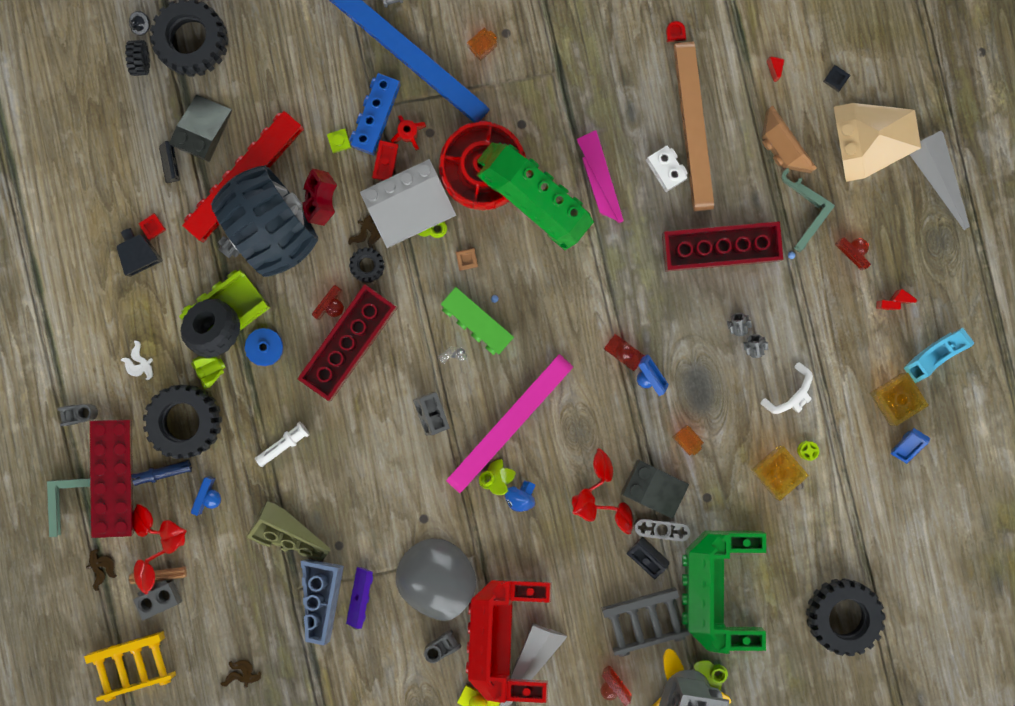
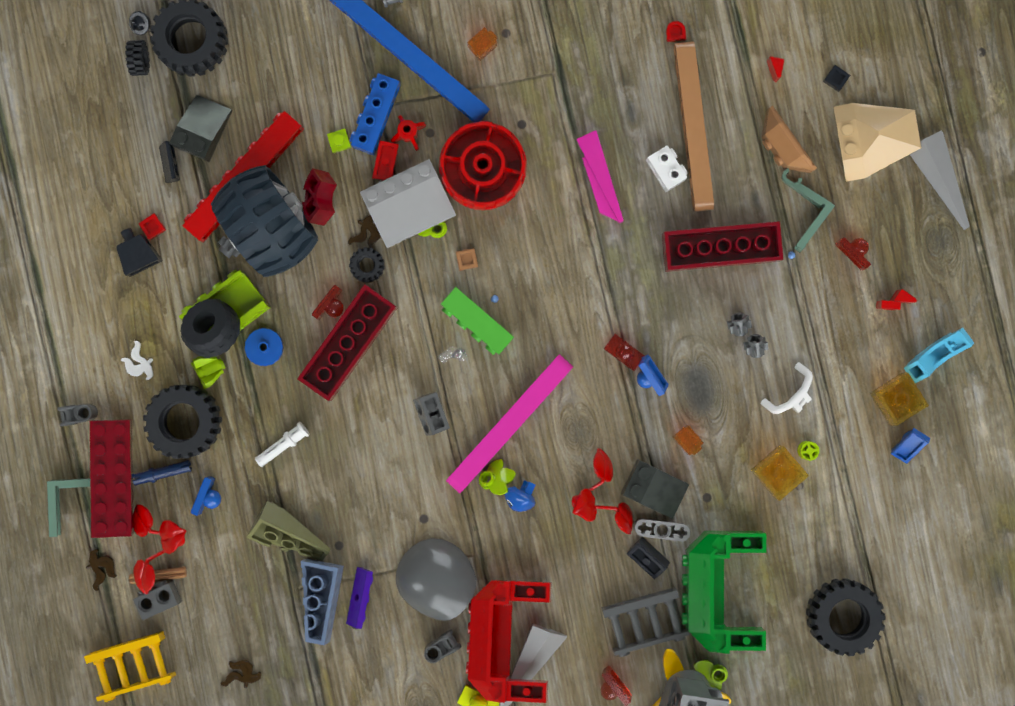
(506, 173): green wedge -> none

